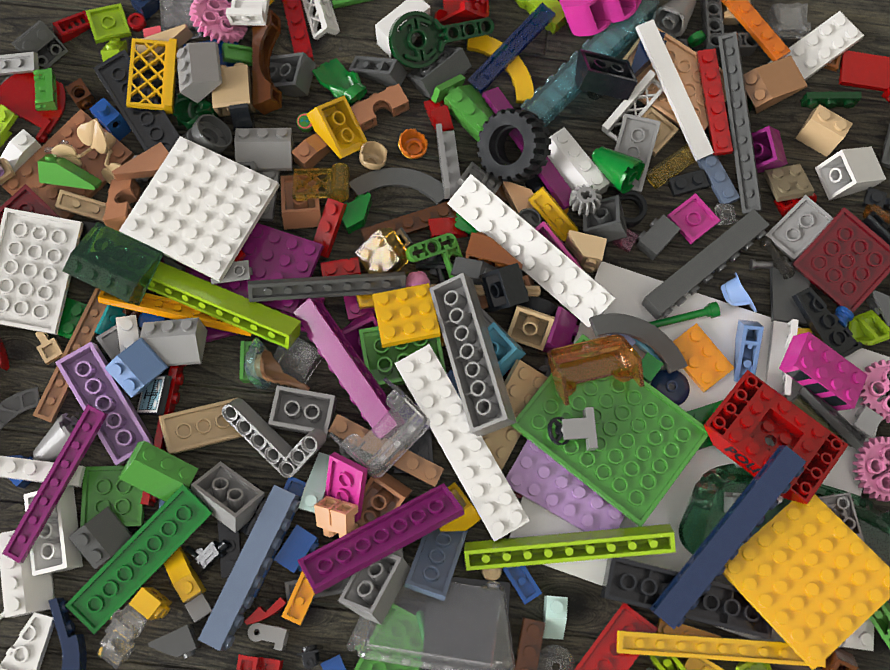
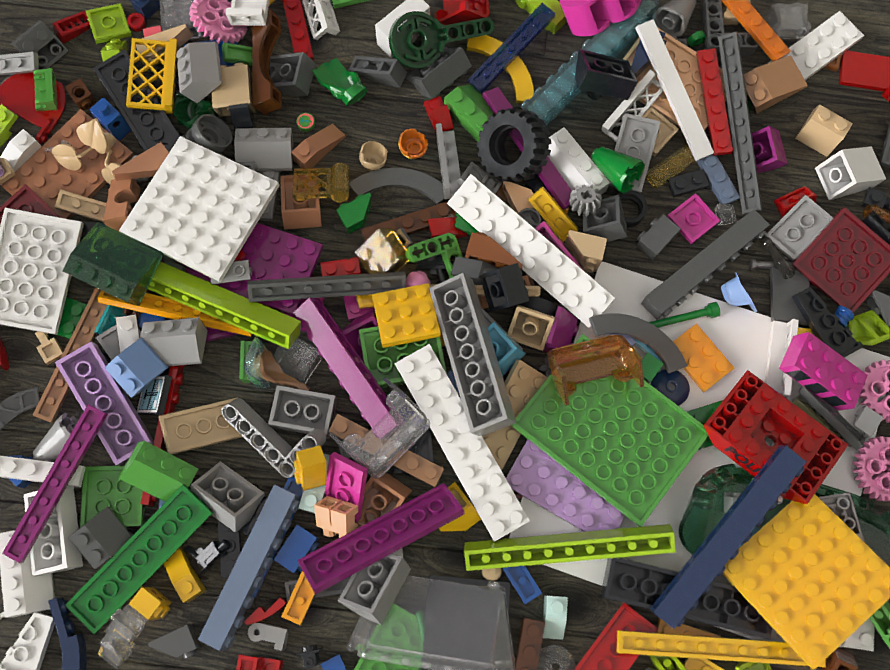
(65, 173): bright green slope -> none
(198, 607): light grey tile -> none
(310, 468): none -> yellow brick
(329, 225): red plate -> none
(337, 126): yellow slope -> none
(391, 99): nougat arch -> none
(435, 563): sand blue plate -> none
(445, 88): bright green plate -> none
(575, 429): light grey piece -> none
(627, 242): clear pink plate -> none
(747, 347): medium blue slope -> none
(788, 182): dark tan plate -> none
(830, 99): dark green plate -> none

